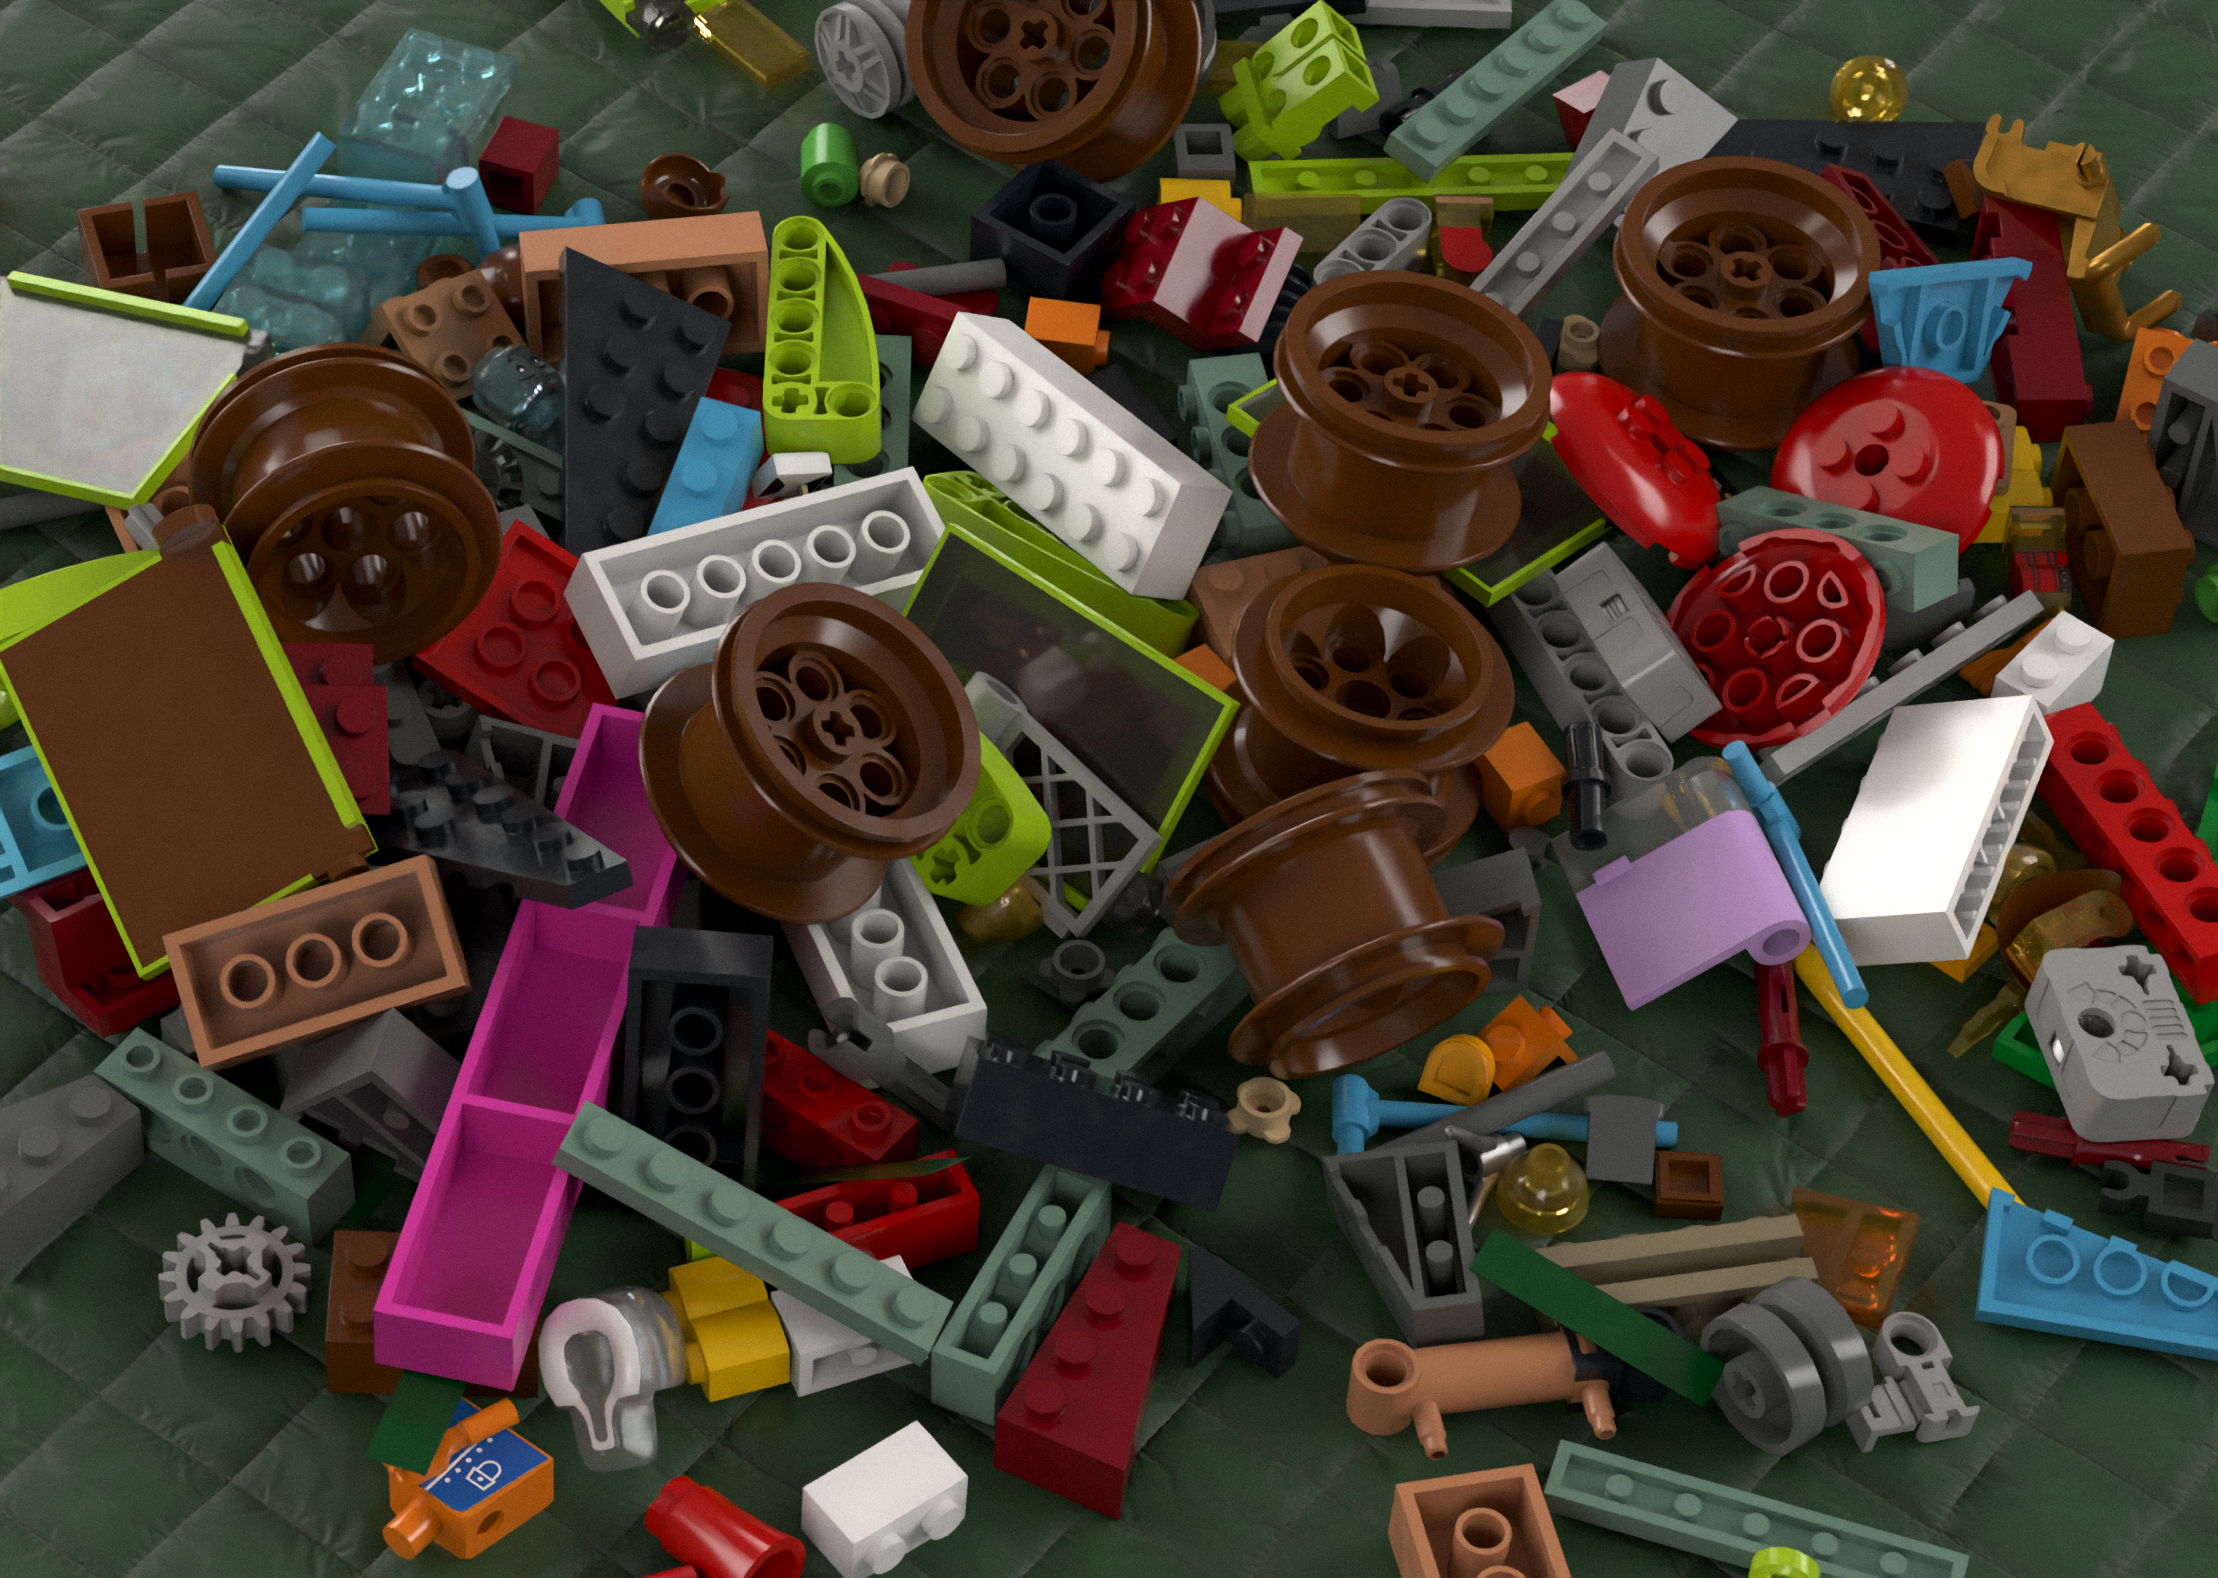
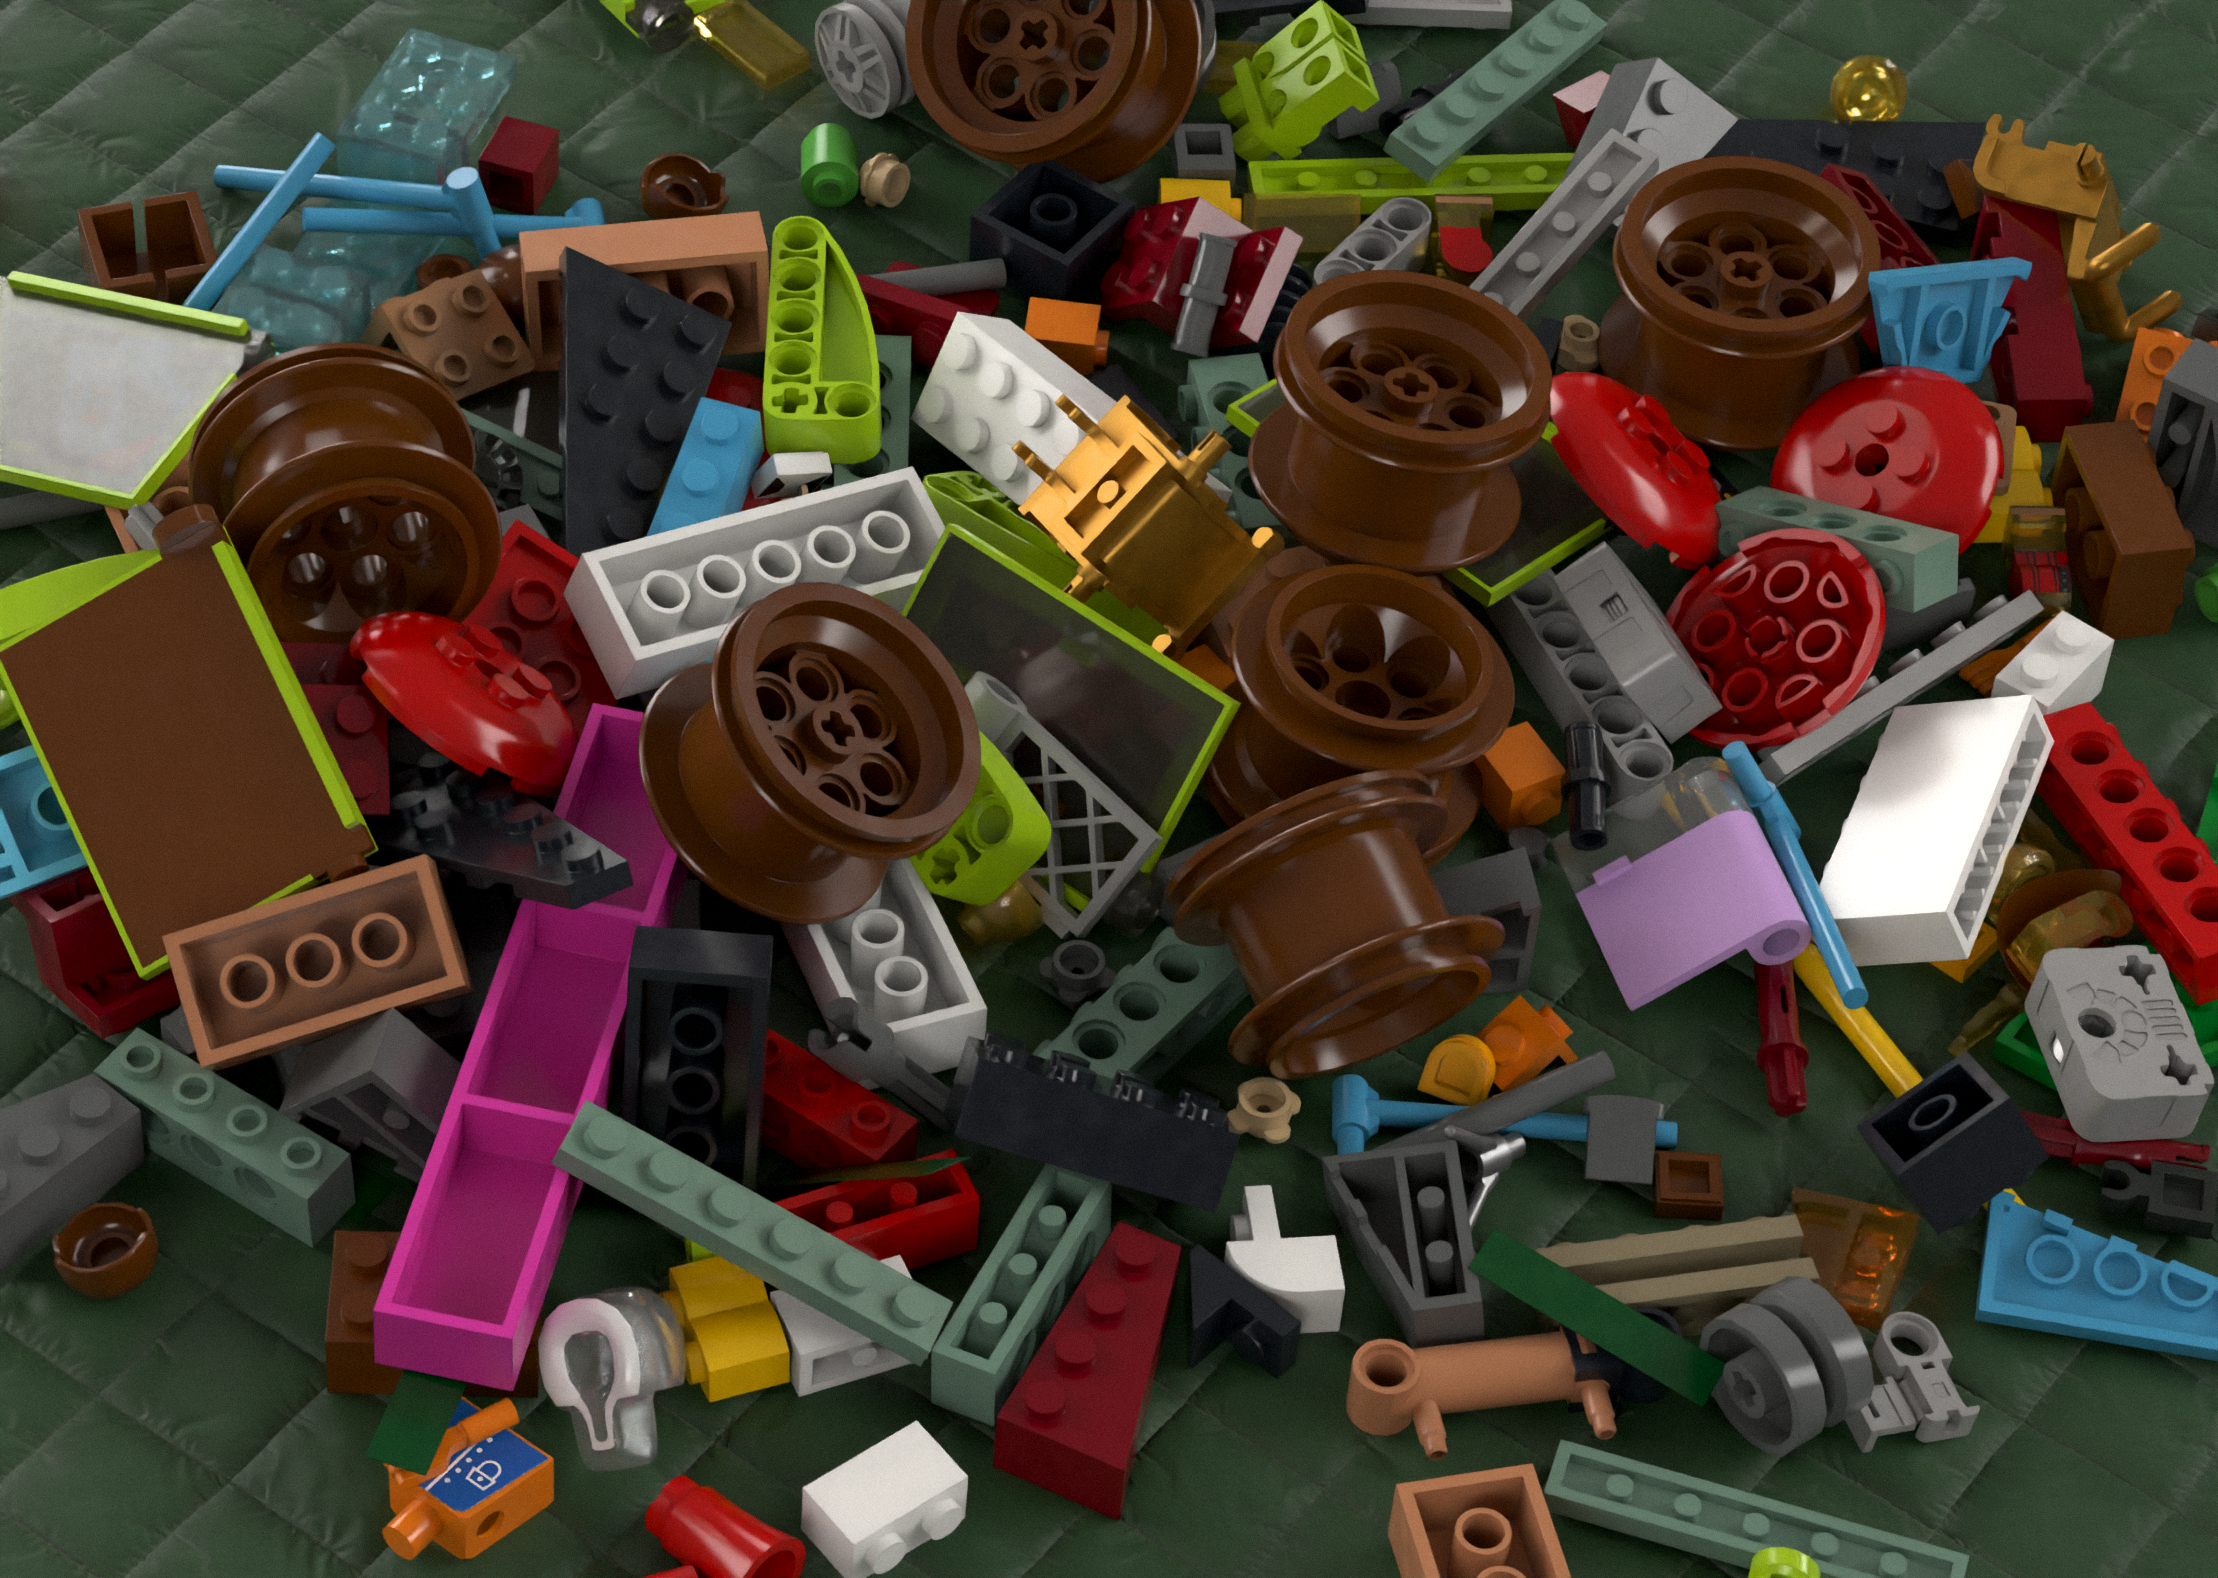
(106, 1250): none -> reddish brown hair
(235, 1282): light grey gear -> none
(468, 697): none -> red brick
(516, 388): clear light blue head -> none
(1145, 522): none -> pearl gold piece
(1203, 294): none -> dark grey pin
(1293, 1272): none -> white brick
(1543, 1190): clear yellow brick -> none
(1953, 1143): none -> black brick

